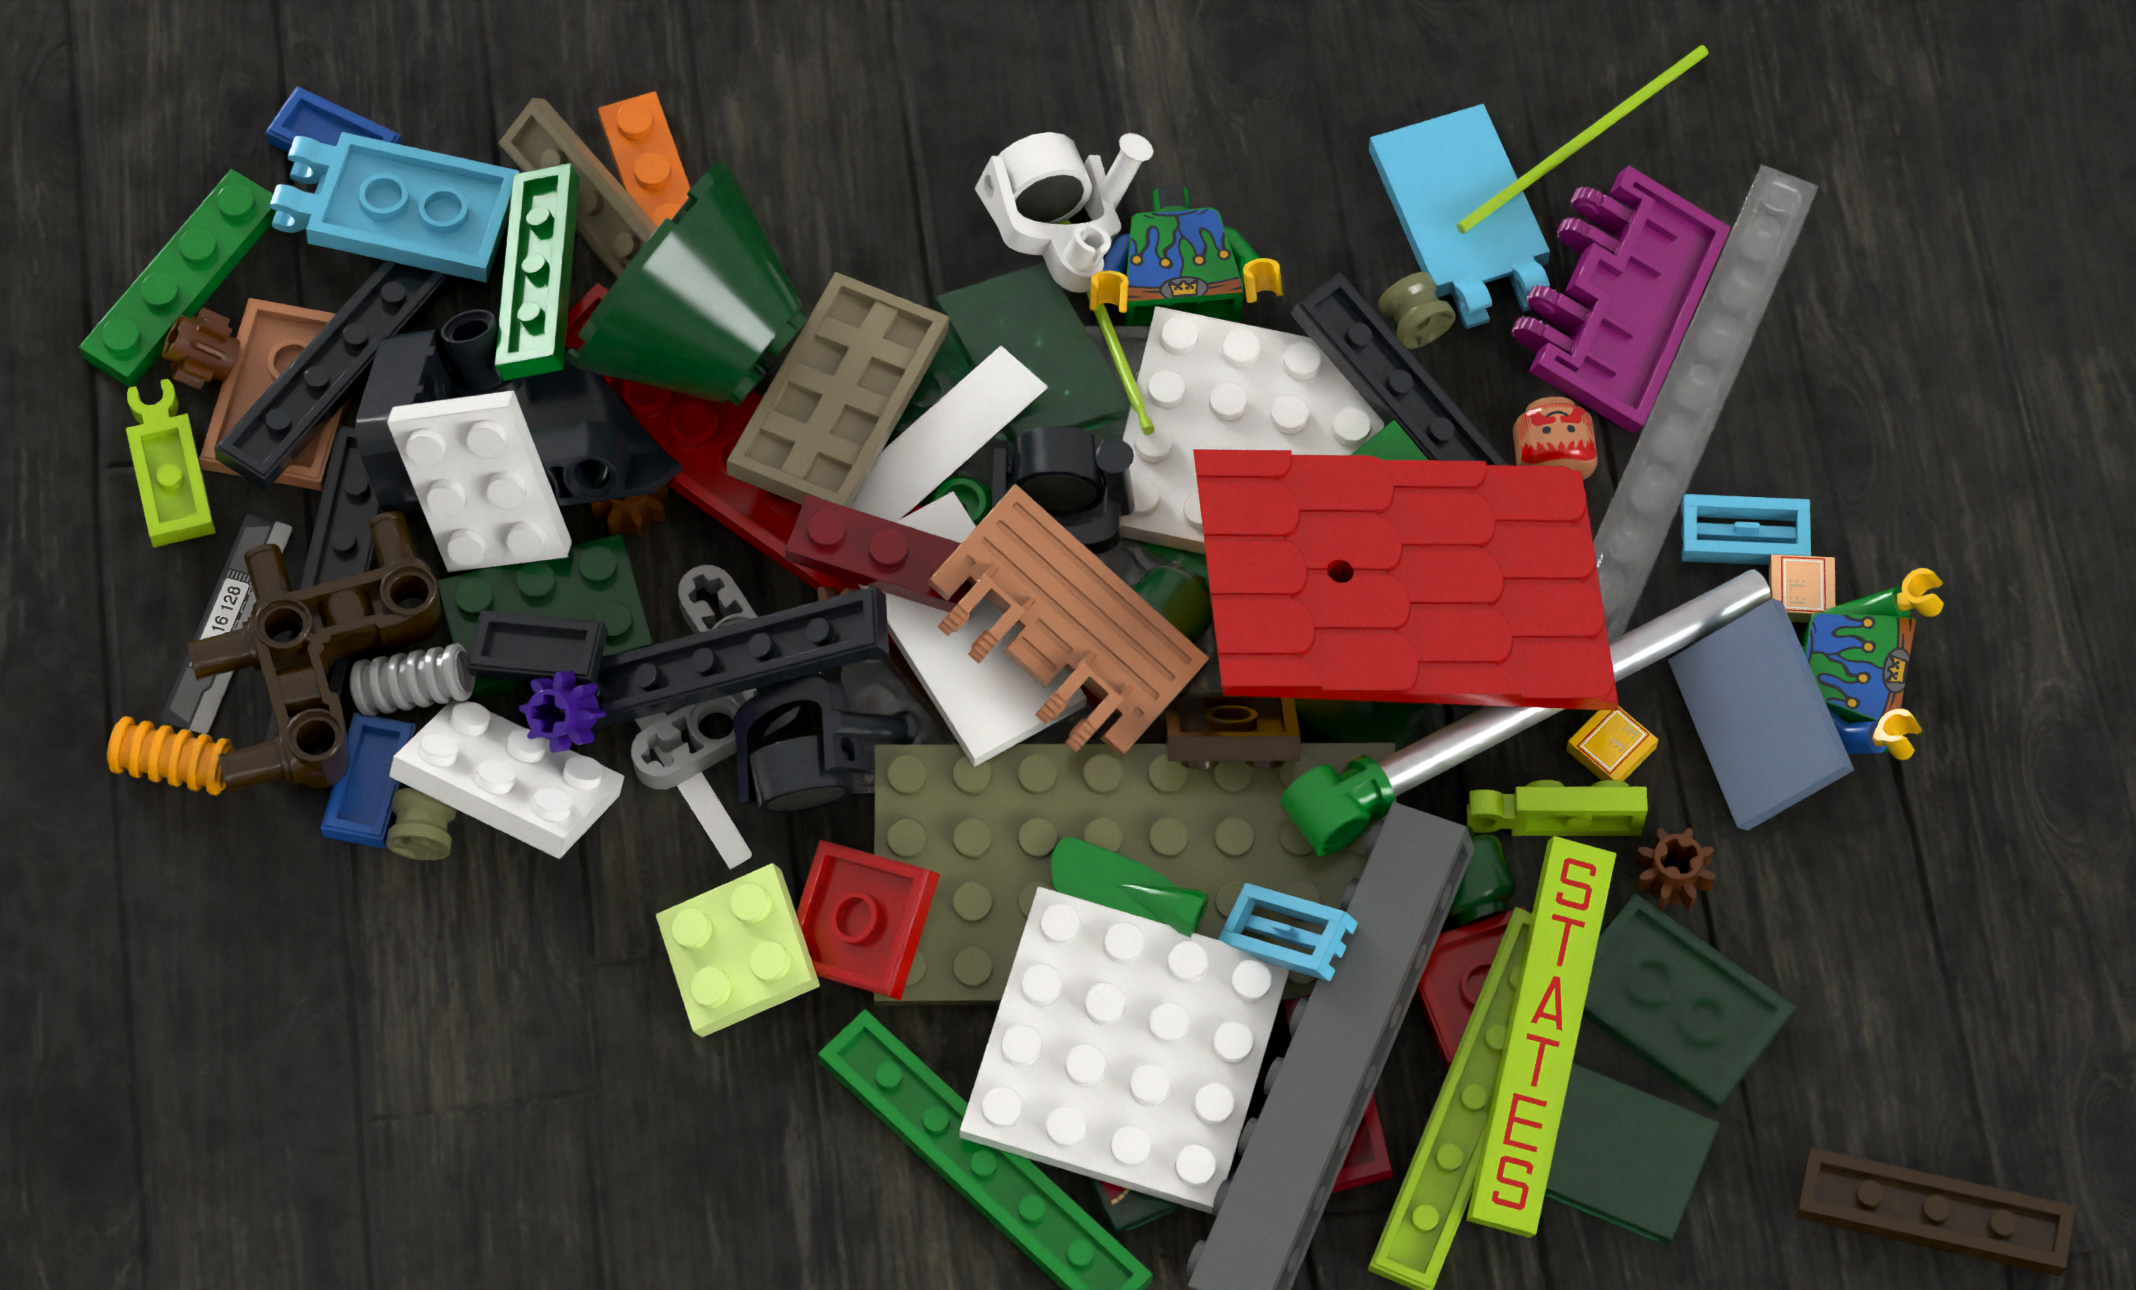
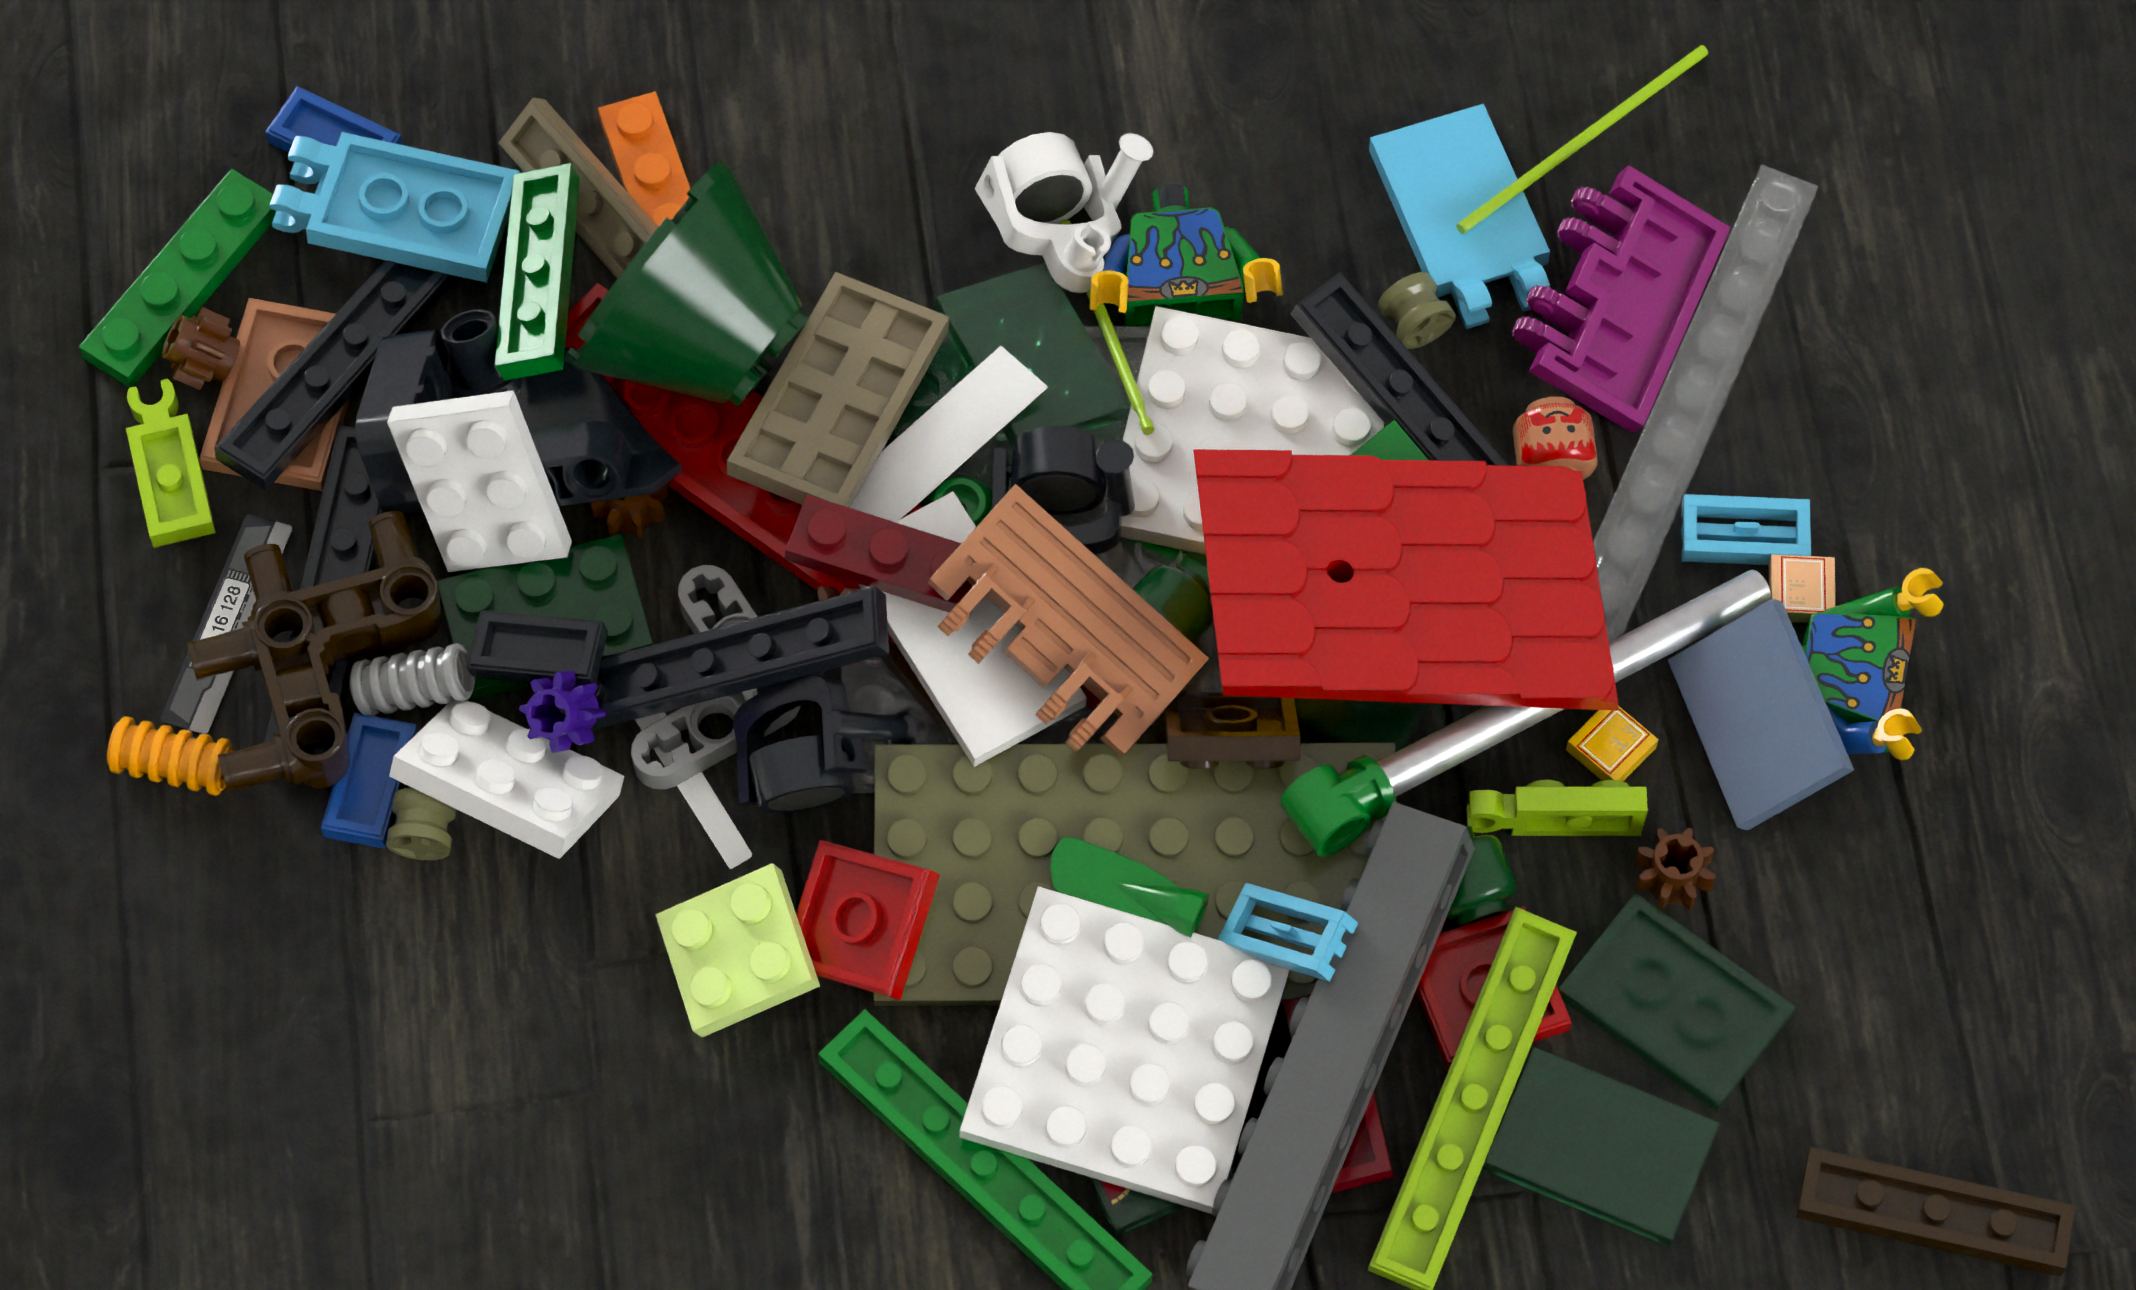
(1541, 1037): lime tile -> none

